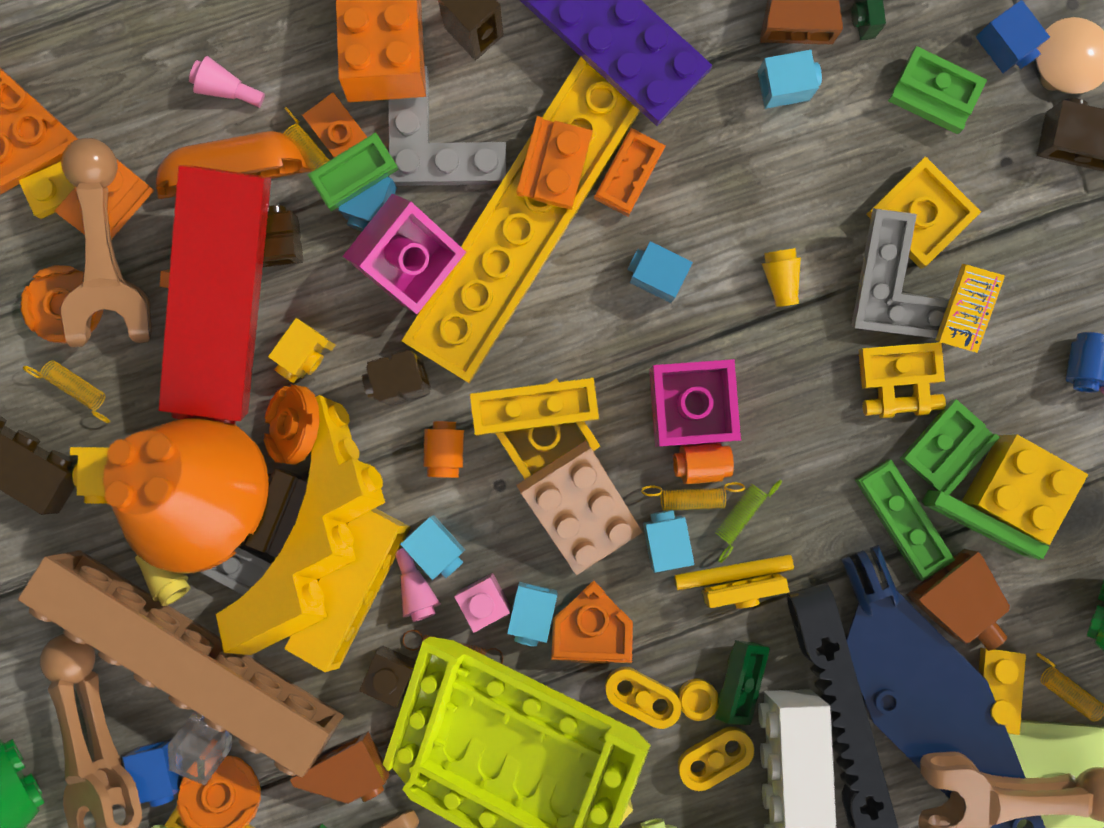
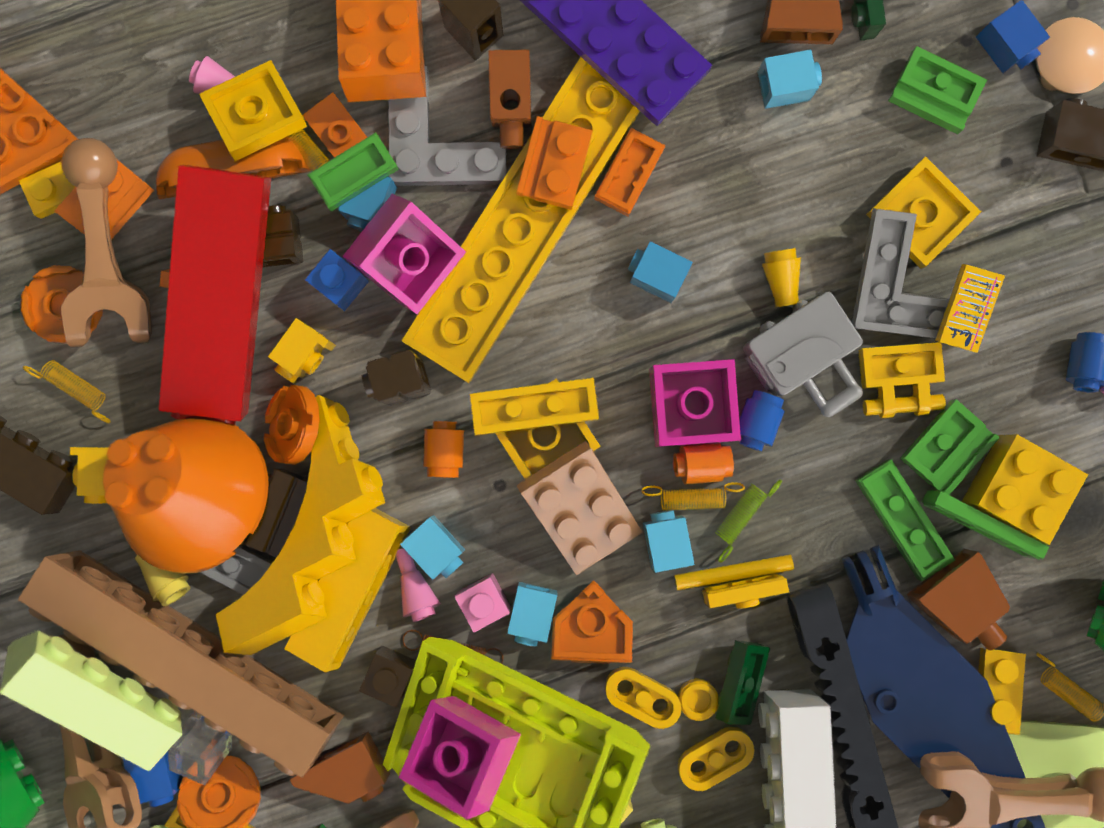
(90, 699): none -> yellowish green slope
(253, 110): none -> yellow plate
(337, 280): none -> blue brick
(459, 756): none -> dark pink brick
(510, 82): none -> dark orange torso
(760, 420): none -> blue brick
(804, 346): none -> light grey piece

